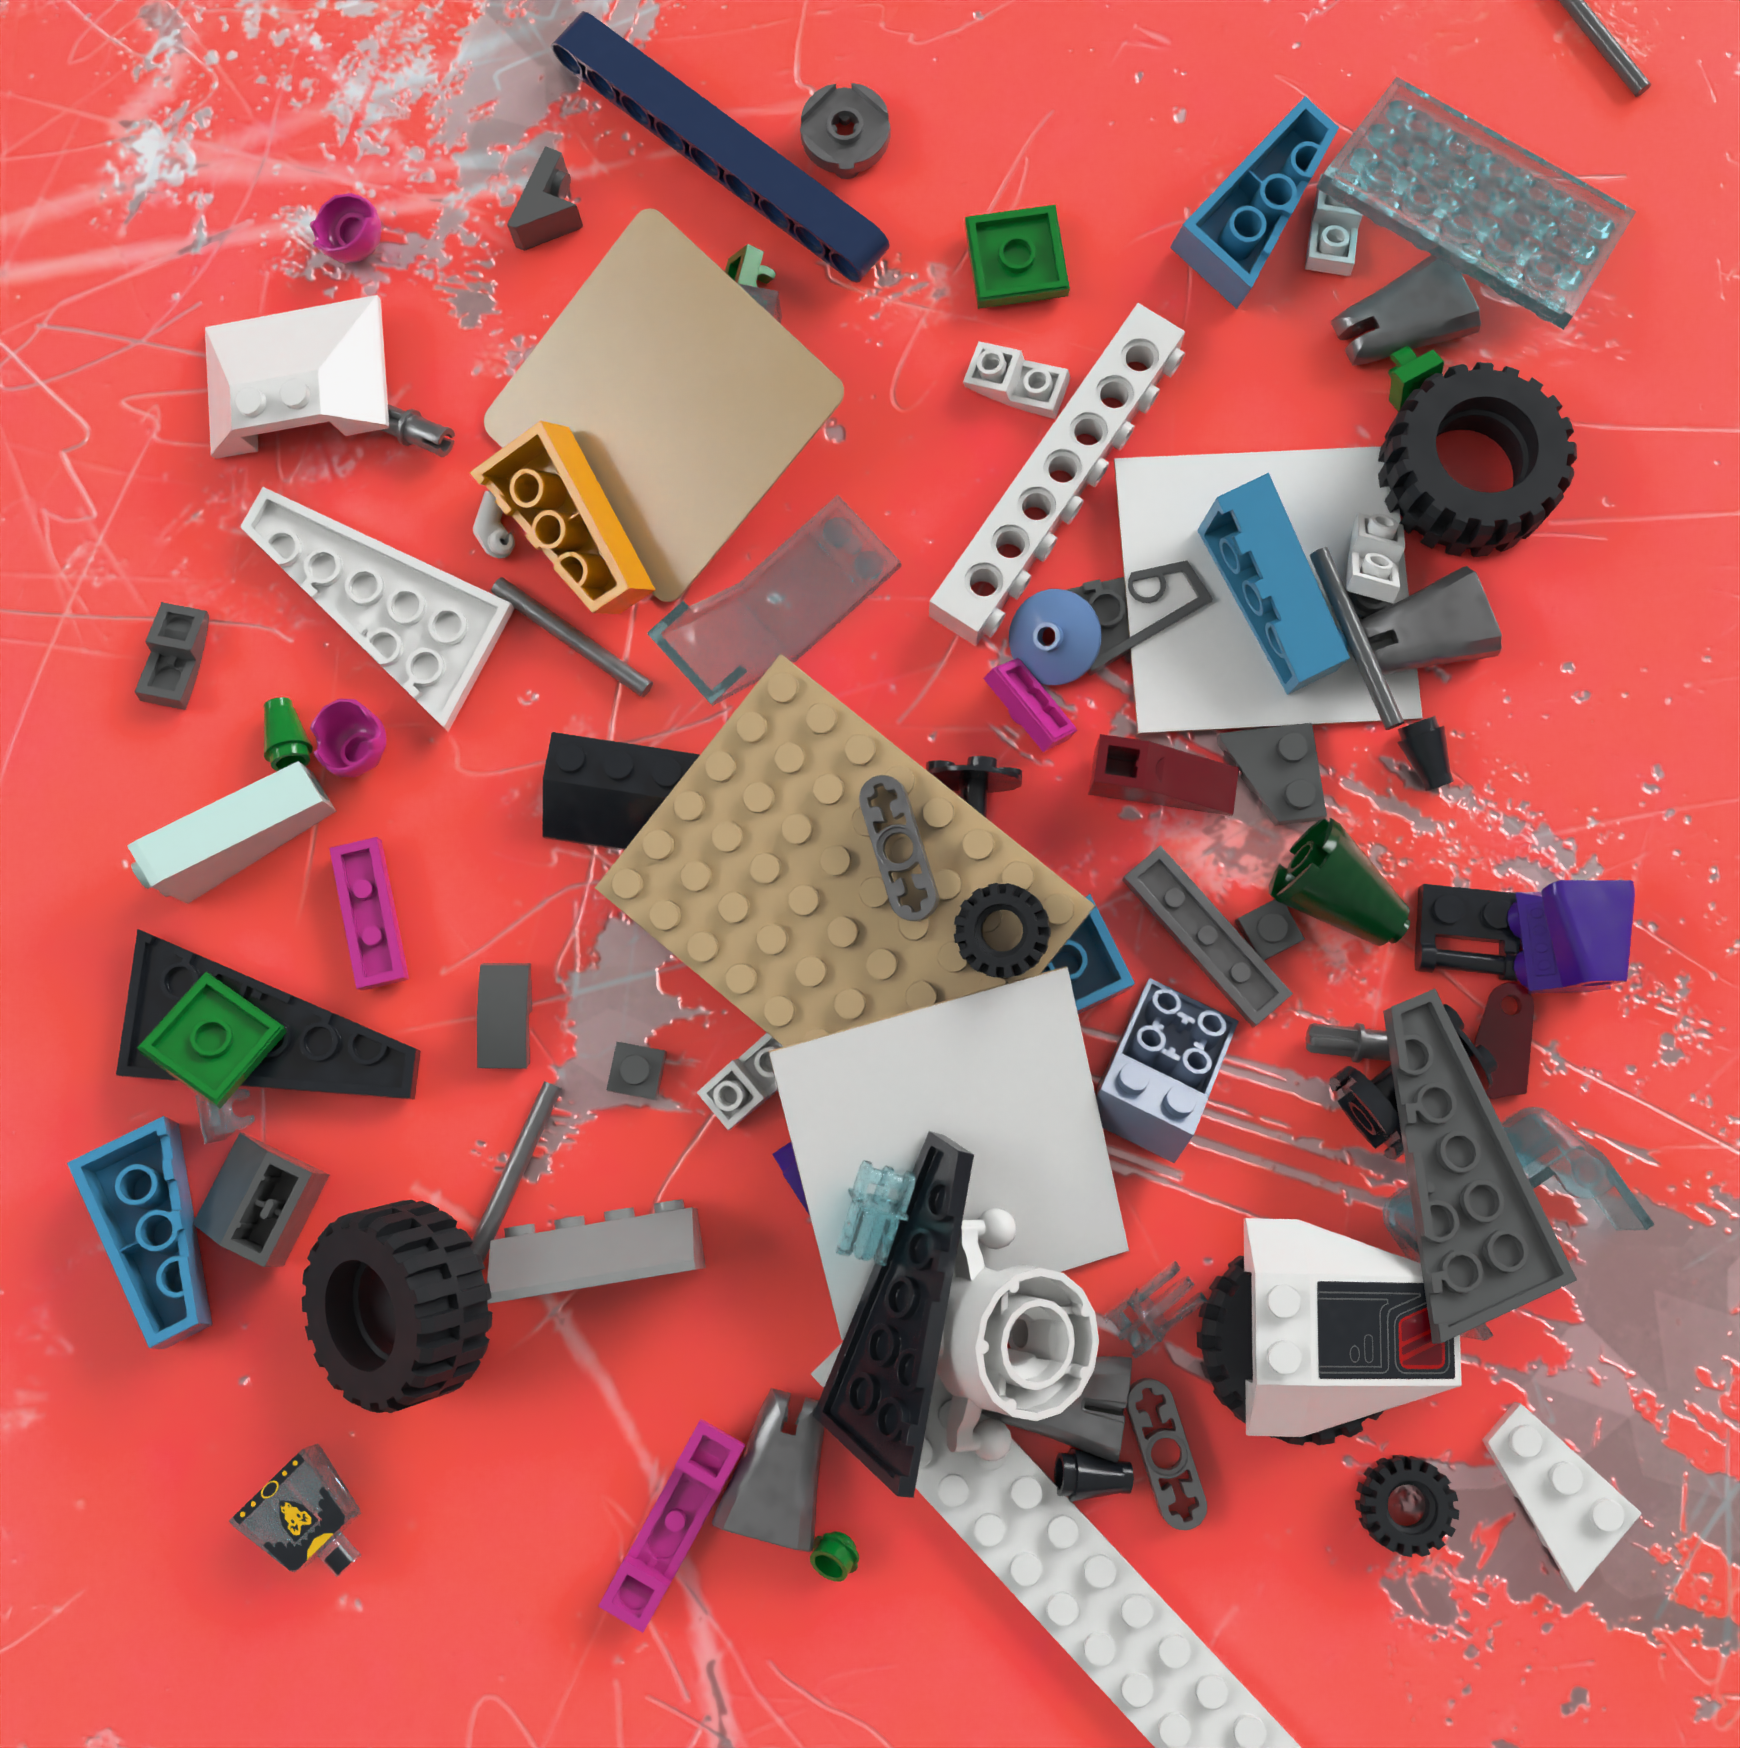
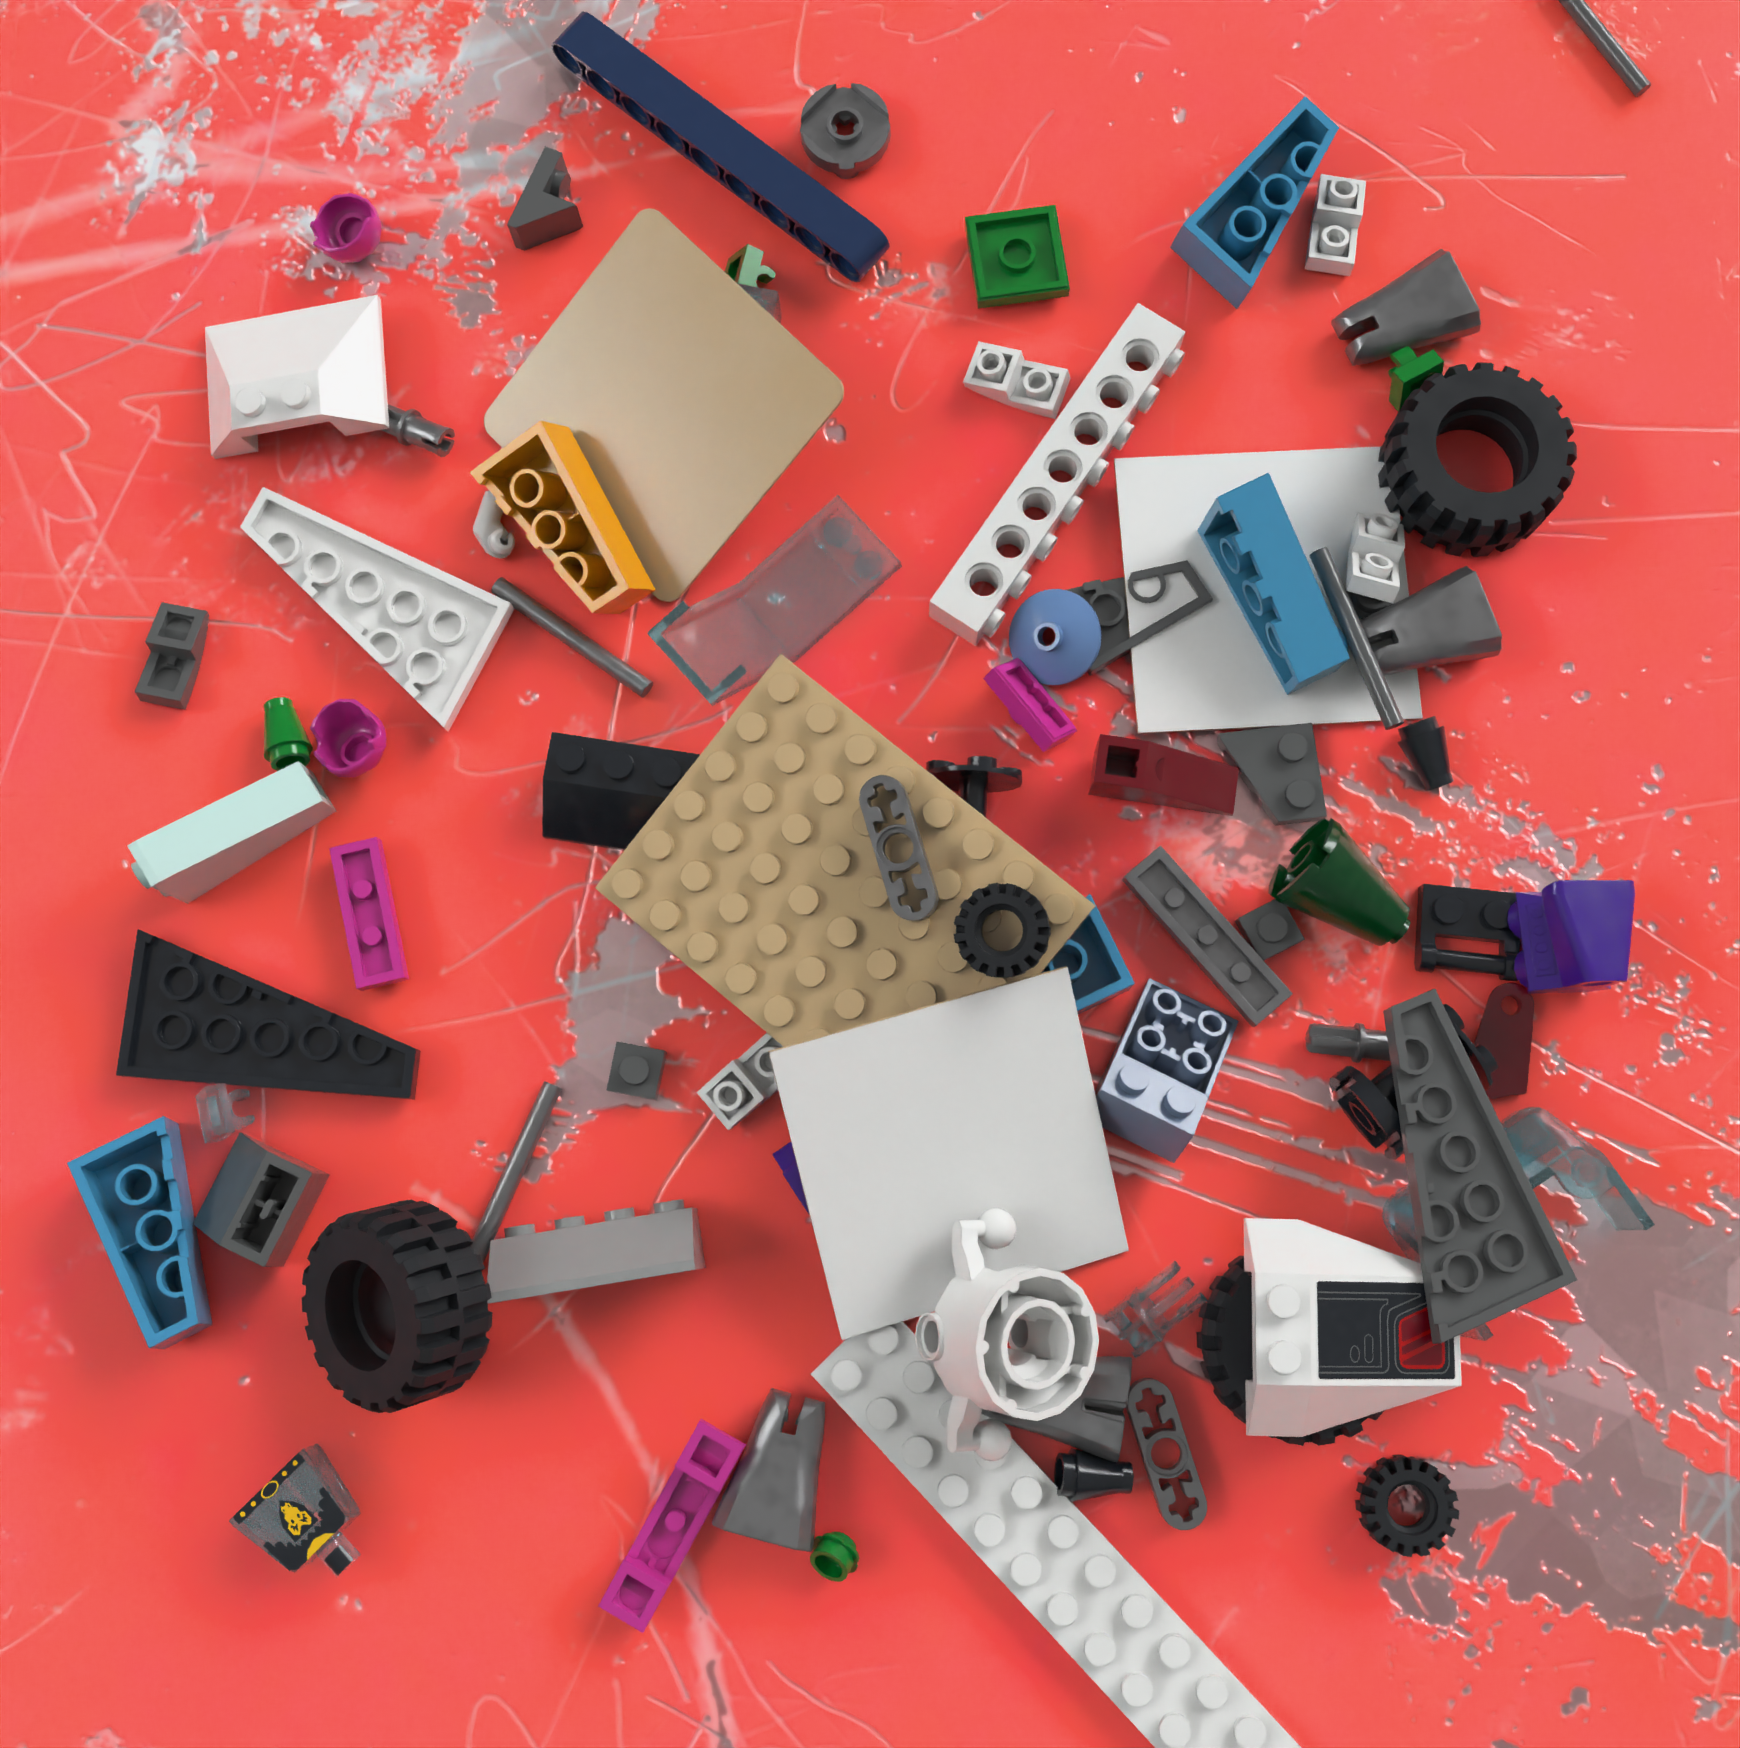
(212, 1040): green plate -> none
(504, 1015): dark grey slope -> none
(875, 1217): clear light blue arm -> none
(890, 1353): black wing -> none
(1477, 201): clear light blue plate -> none
(1564, 1496): white wing -> none

